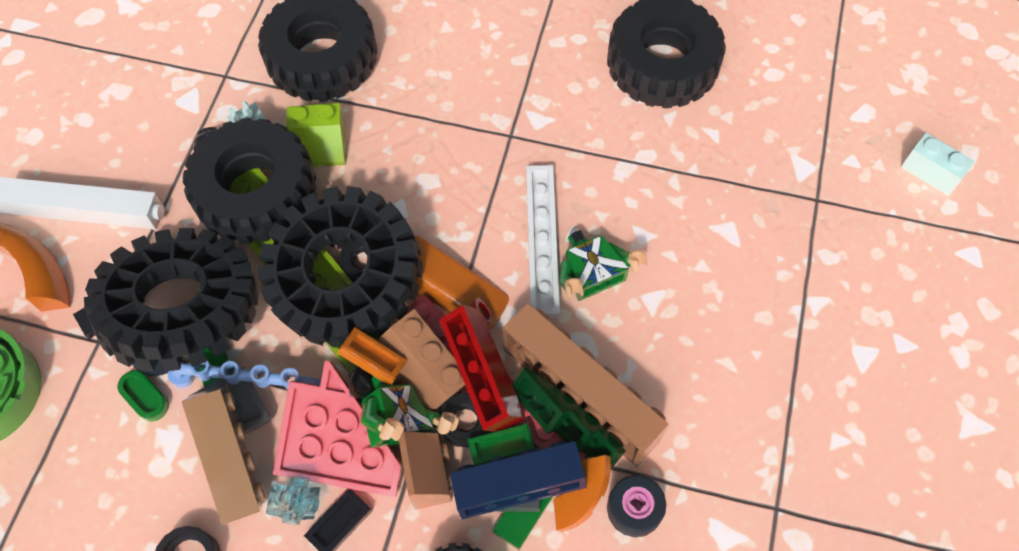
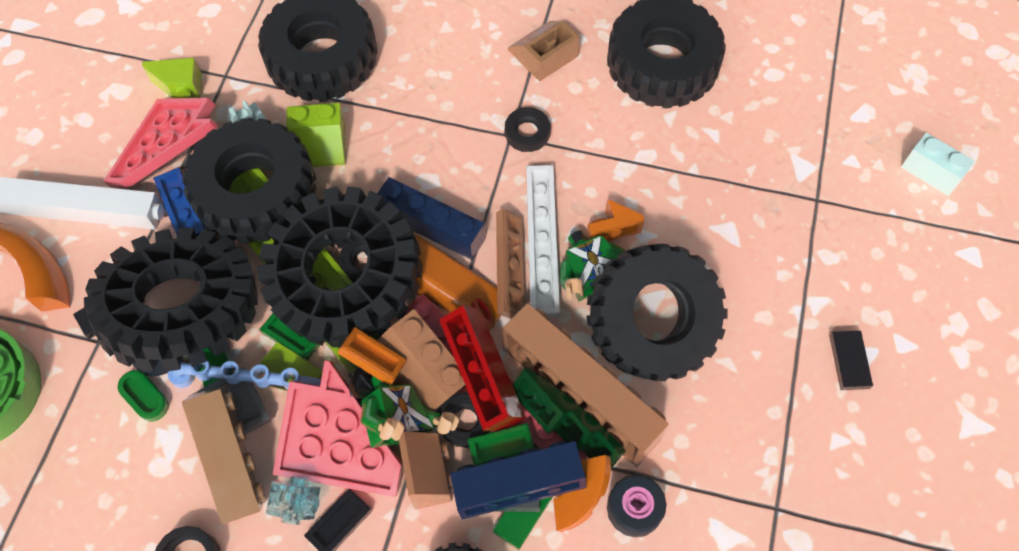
(163, 134): none -> coral wing
(175, 77): none -> lime slope
(175, 202): none -> blue plate
(280, 333): none -> green tile
(281, 358): none -> lime tile
(435, 219): none -> dark blue brick
(509, 264): none -> nougat plate
(527, 115): none -> black tyre
(546, 49): none -> medium nougat slope
(619, 223): none -> orange slope
(698, 320): none -> black tyre
(851, 360): none -> black tile

